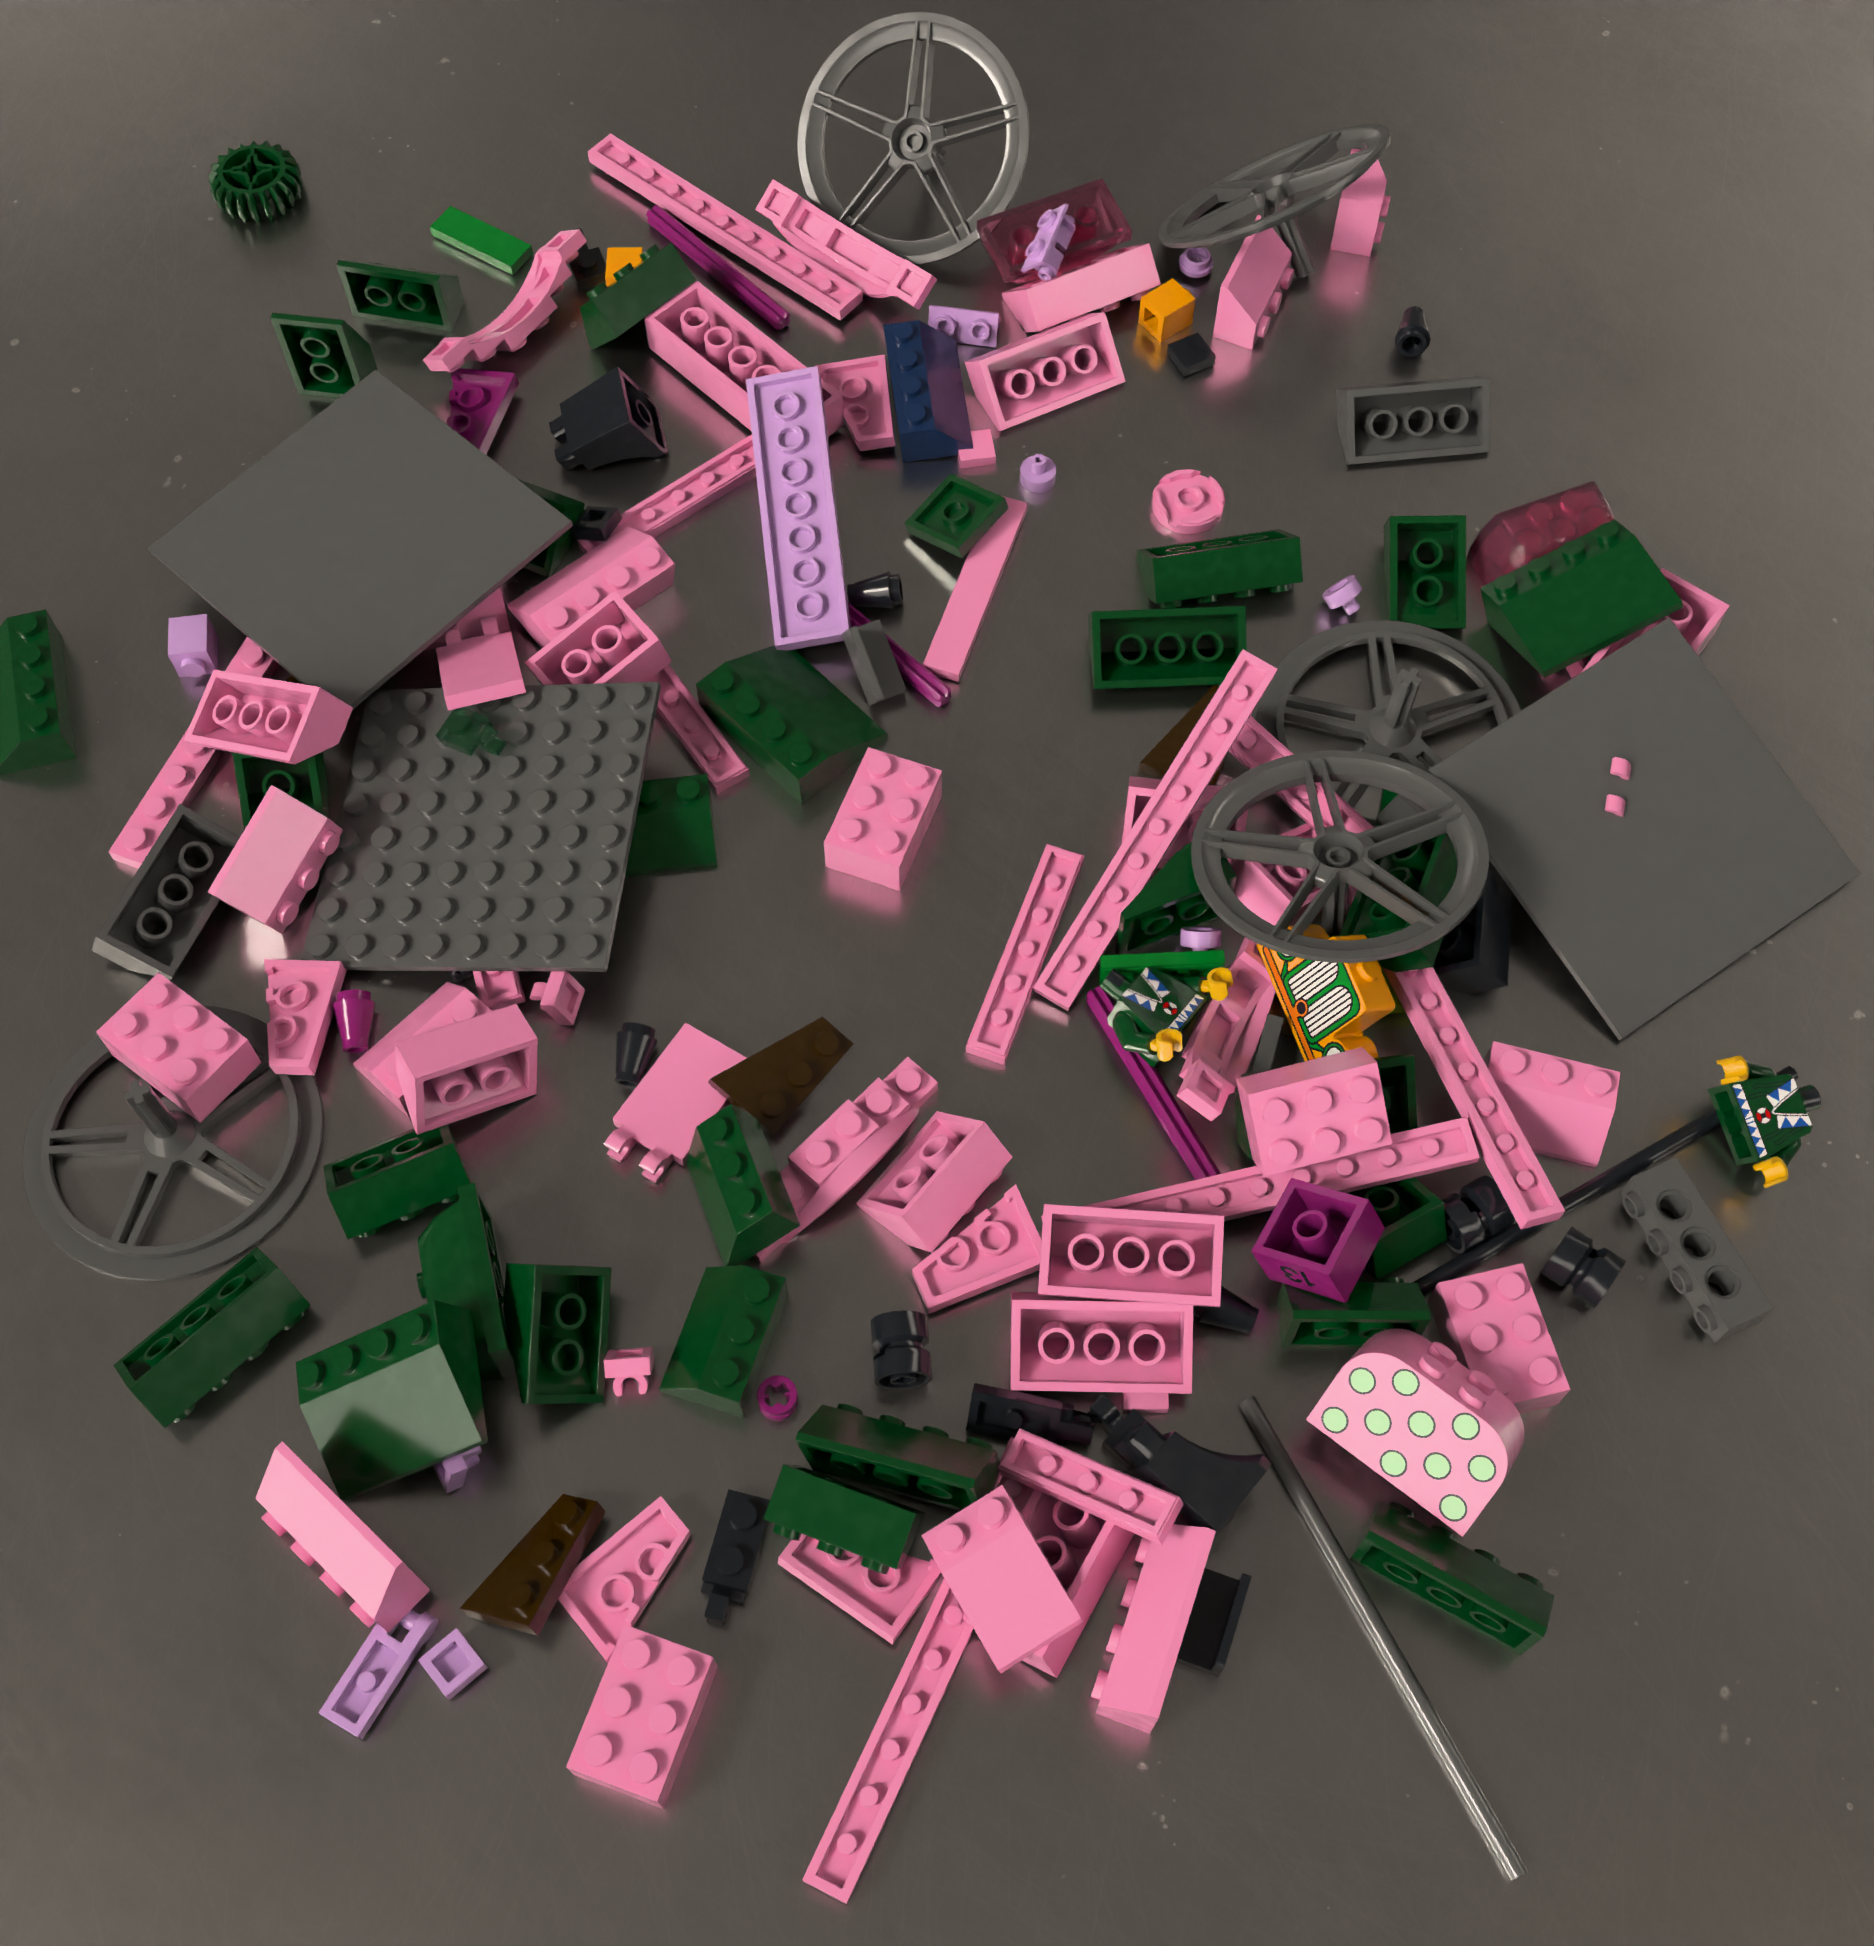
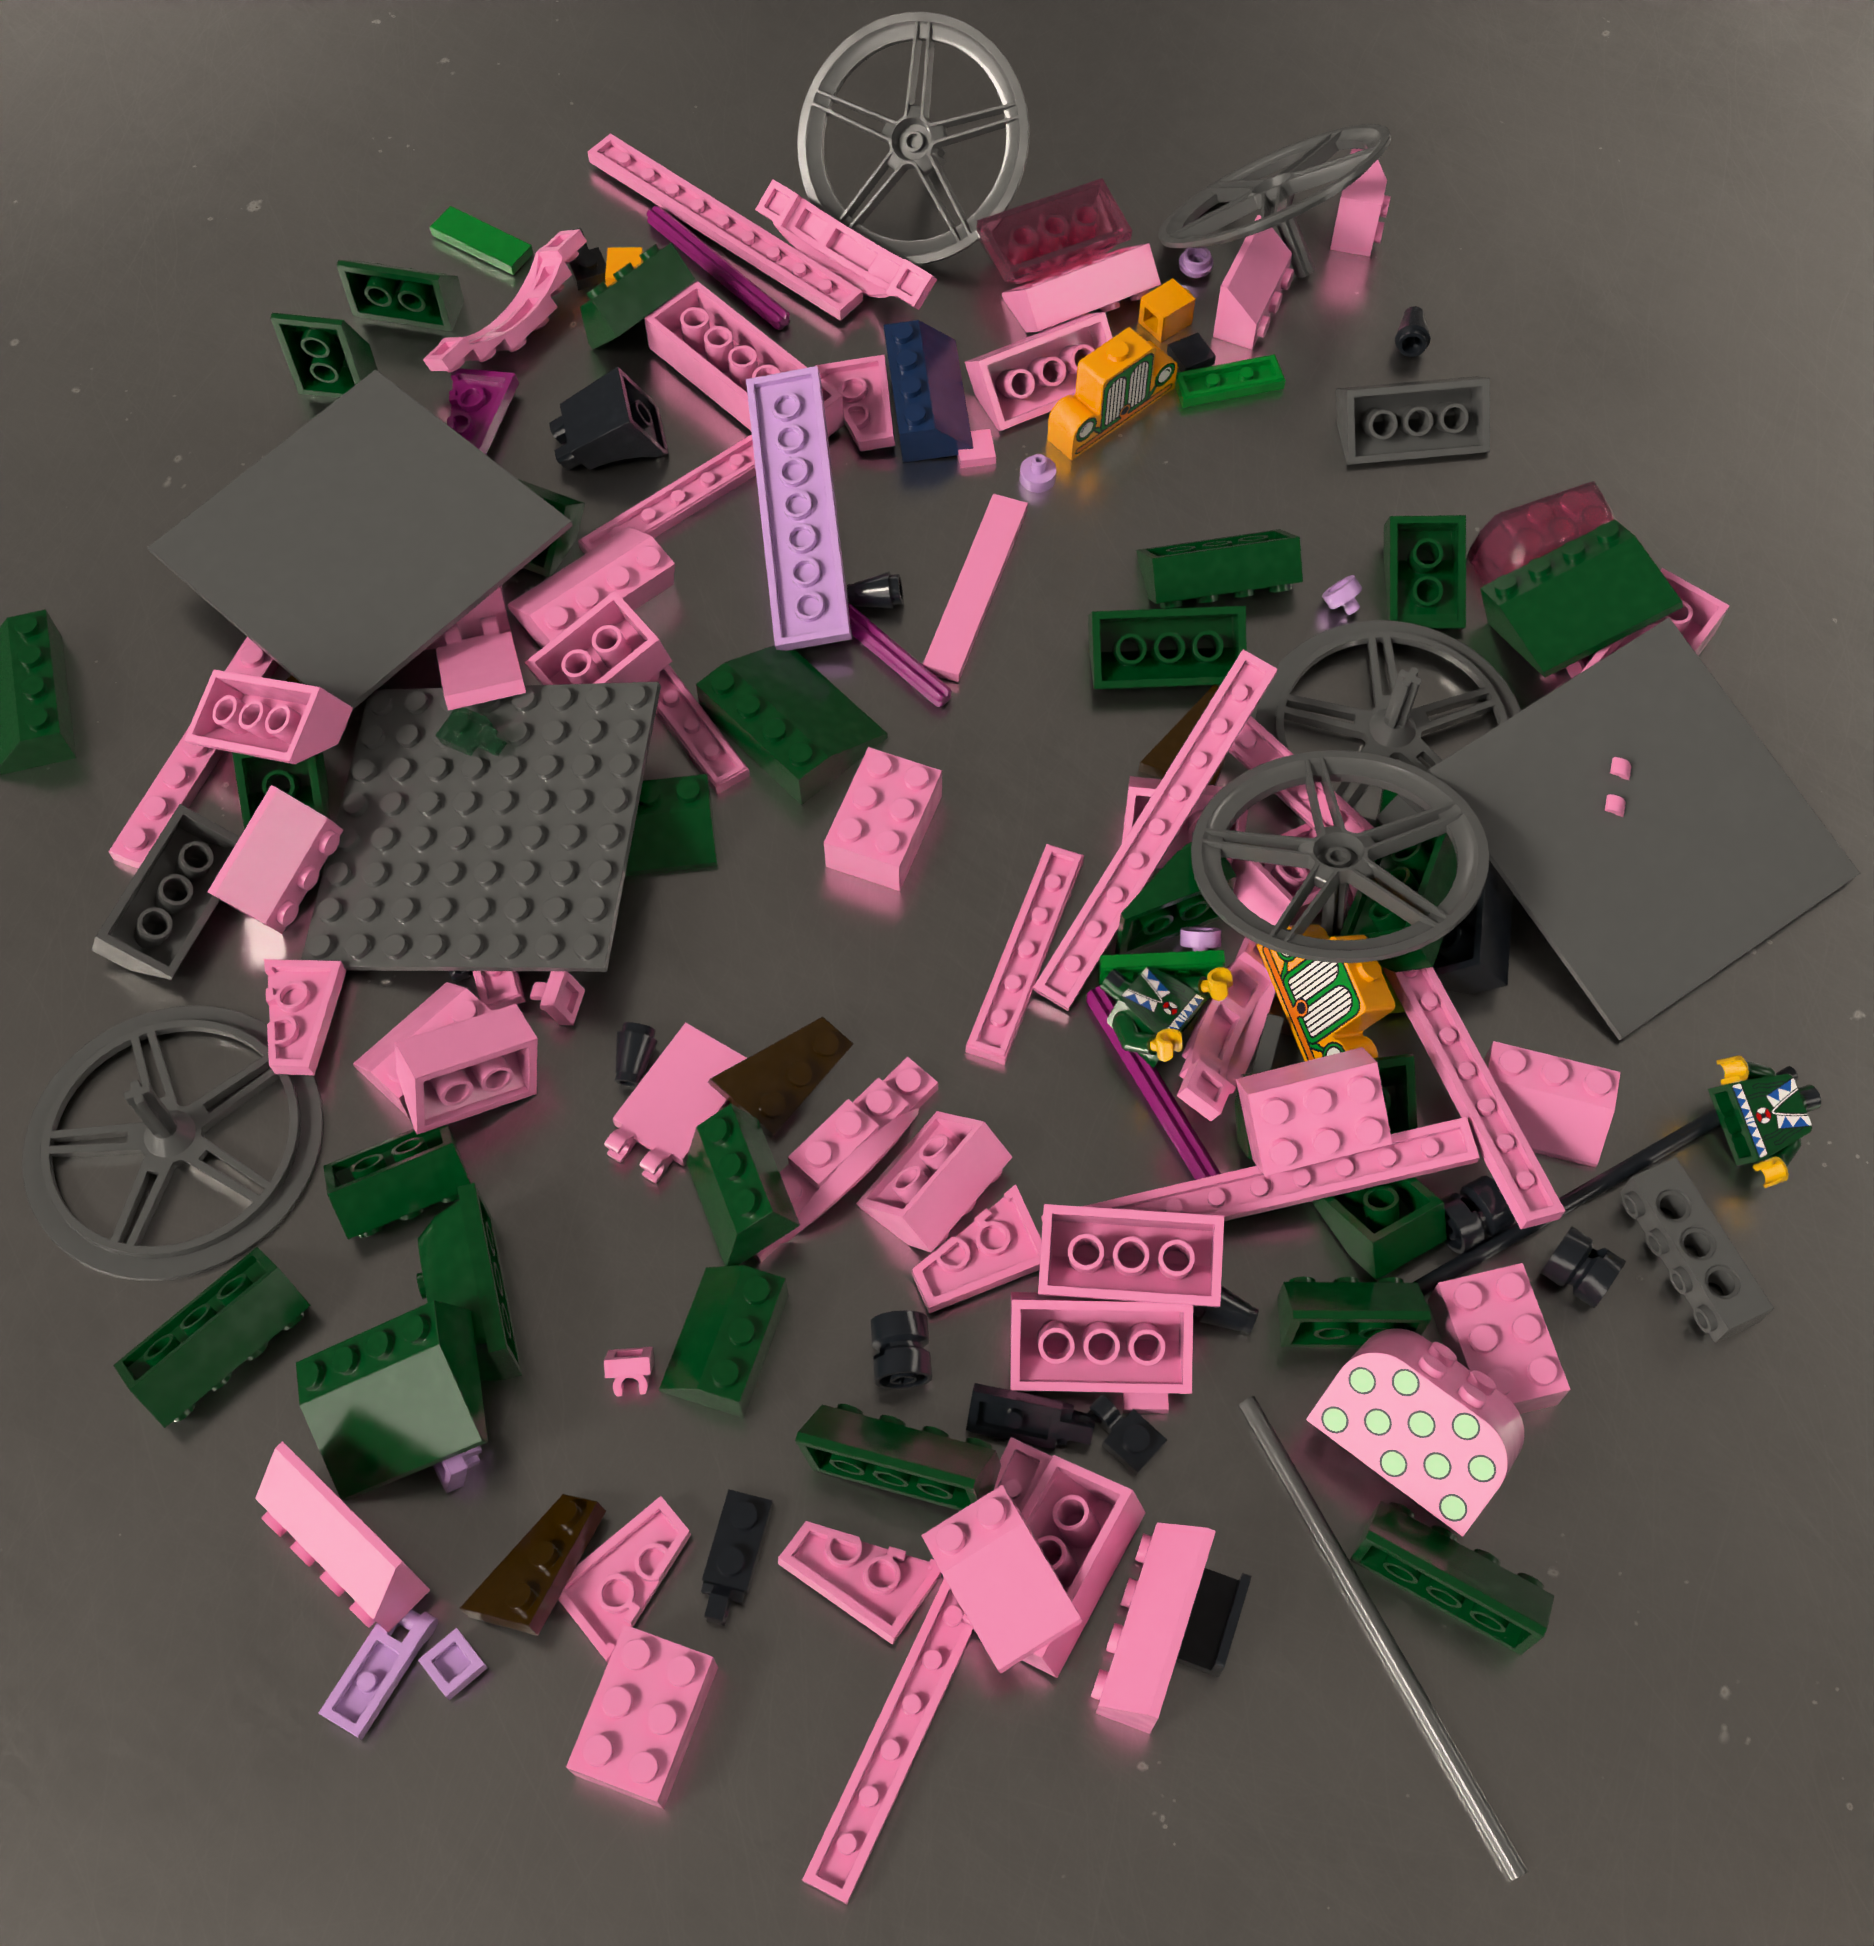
(179, 1047): bright pink brick -> none
(192, 645): lavender brick -> none
(256, 181): dark green gear -> none
(354, 1019): magenta cone -> none
(558, 1331): dark green slope -> none
(596, 523): black tile -> none
(776, 1384): magenta bush -> none
(842, 1518): dark green slope -> none
(874, 662): dark grey panel -> none
(956, 515): dark green plate -> none
(966, 325): lavender hinge -> none
(1054, 230): lavender hinge -> none
(1091, 1486): bright pink tile -> none
(1110, 390): none -> light orange brick
(1188, 502): bright pink tile -> none
(1205, 1480): black hips -> none
(1229, 381): none -> green tile
(1318, 1239): magenta brick -> none

